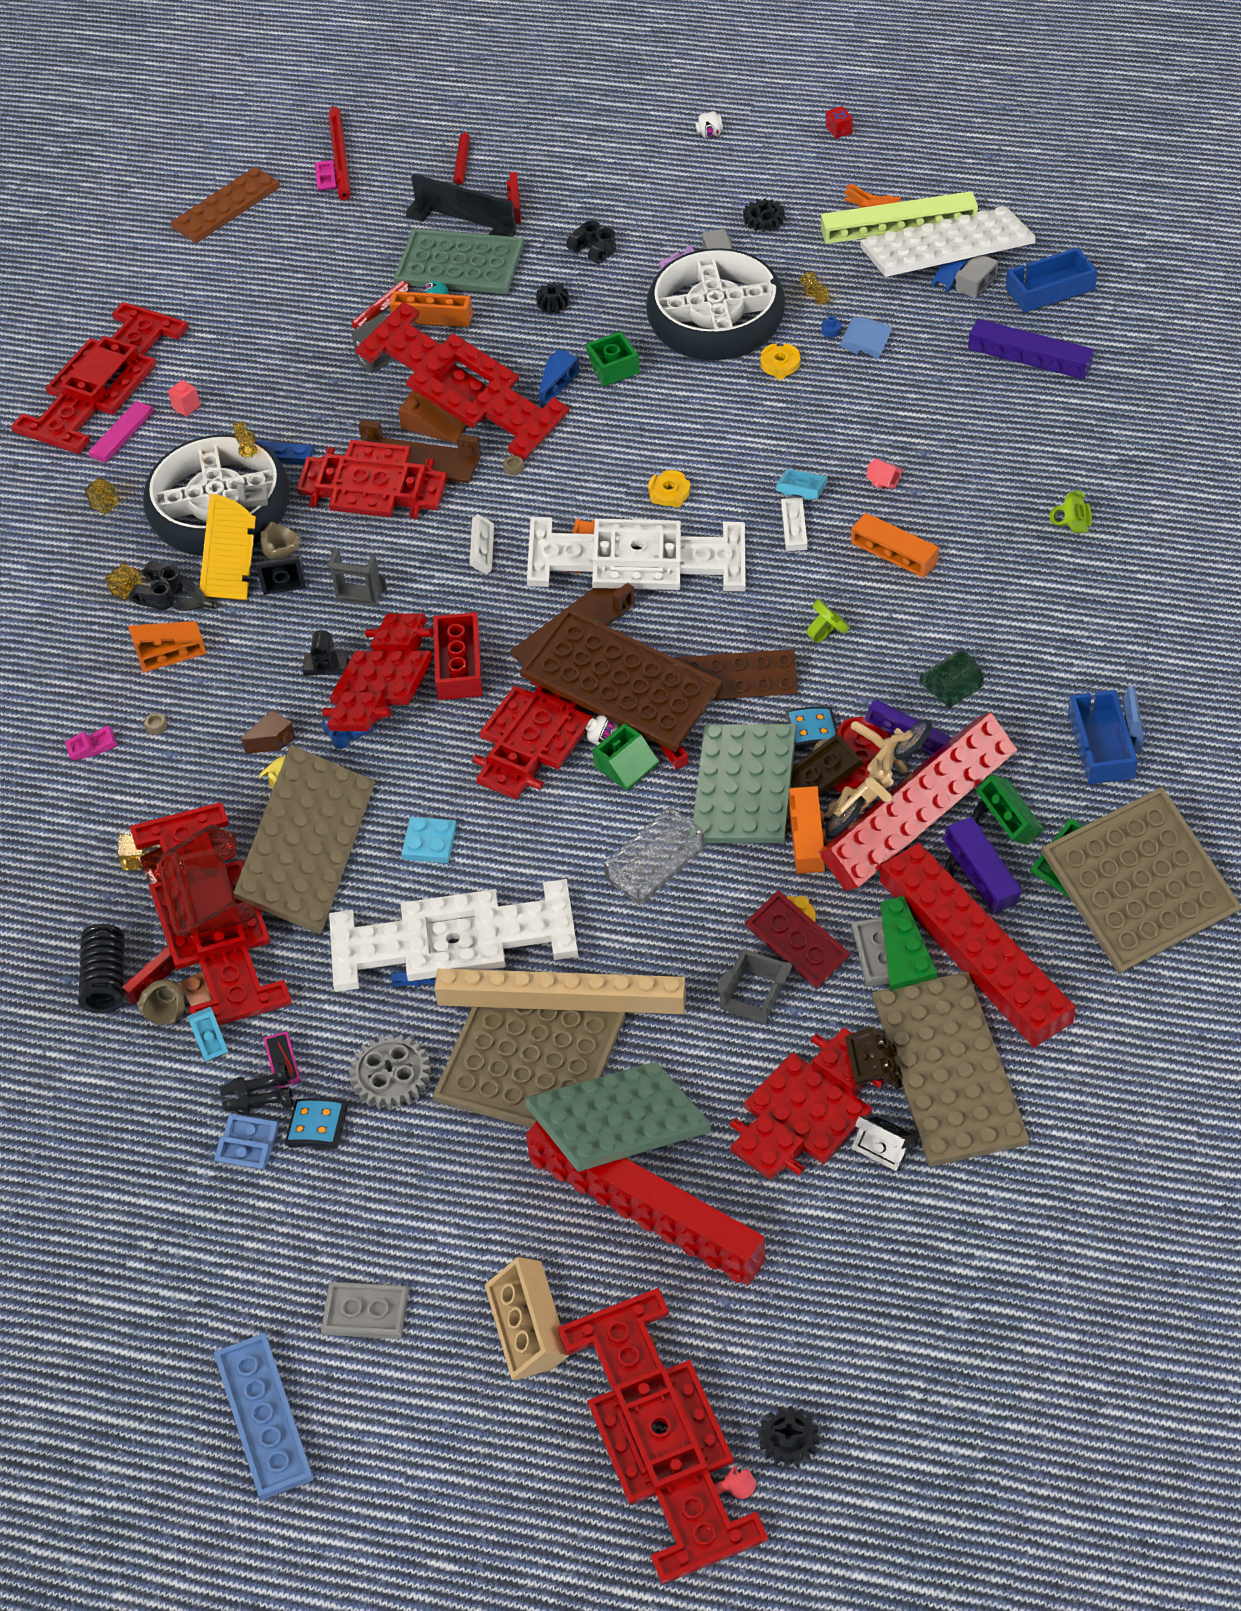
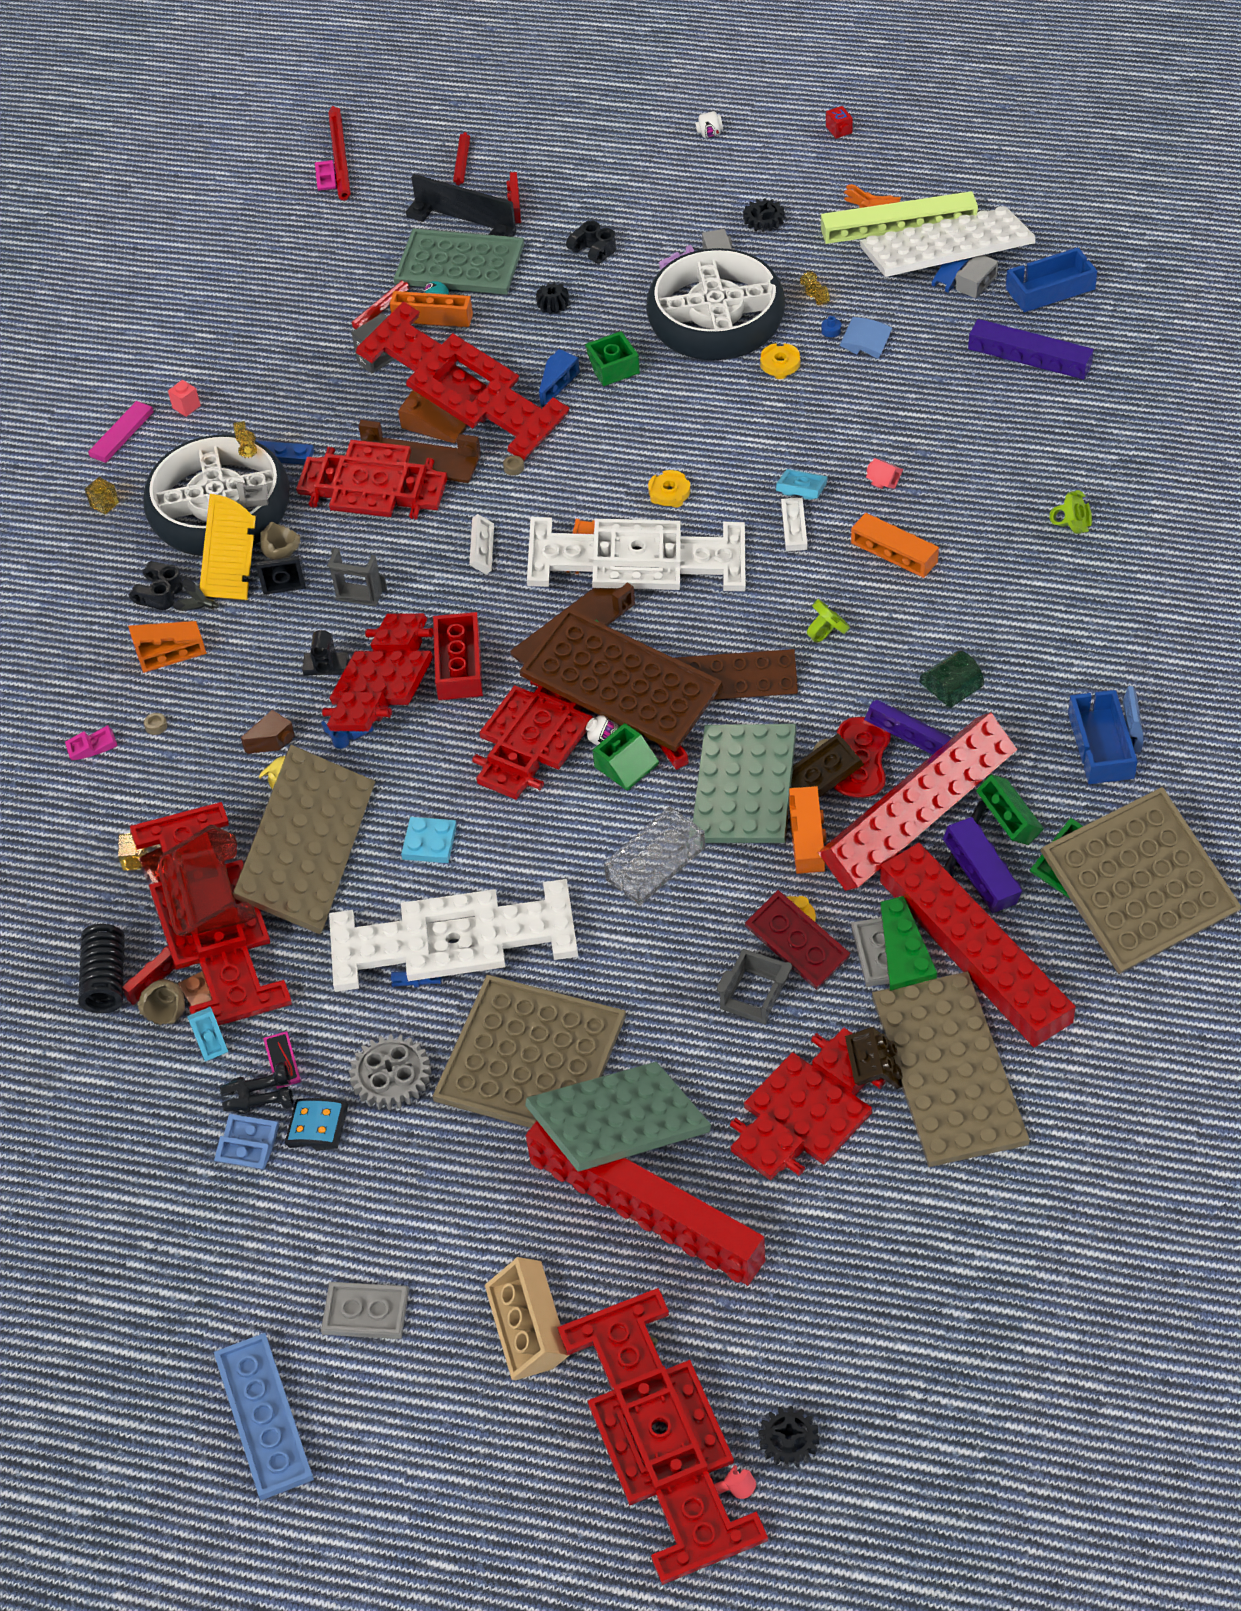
(83, 378): red piece -> none
(122, 581): clear yellow brick -> none
(225, 204): dark orange plate -> none
(560, 991): tan brick -> none
(812, 725): dark azure slope -> none
(883, 1141): bracket -> none
(893, 751): tan piece -> none

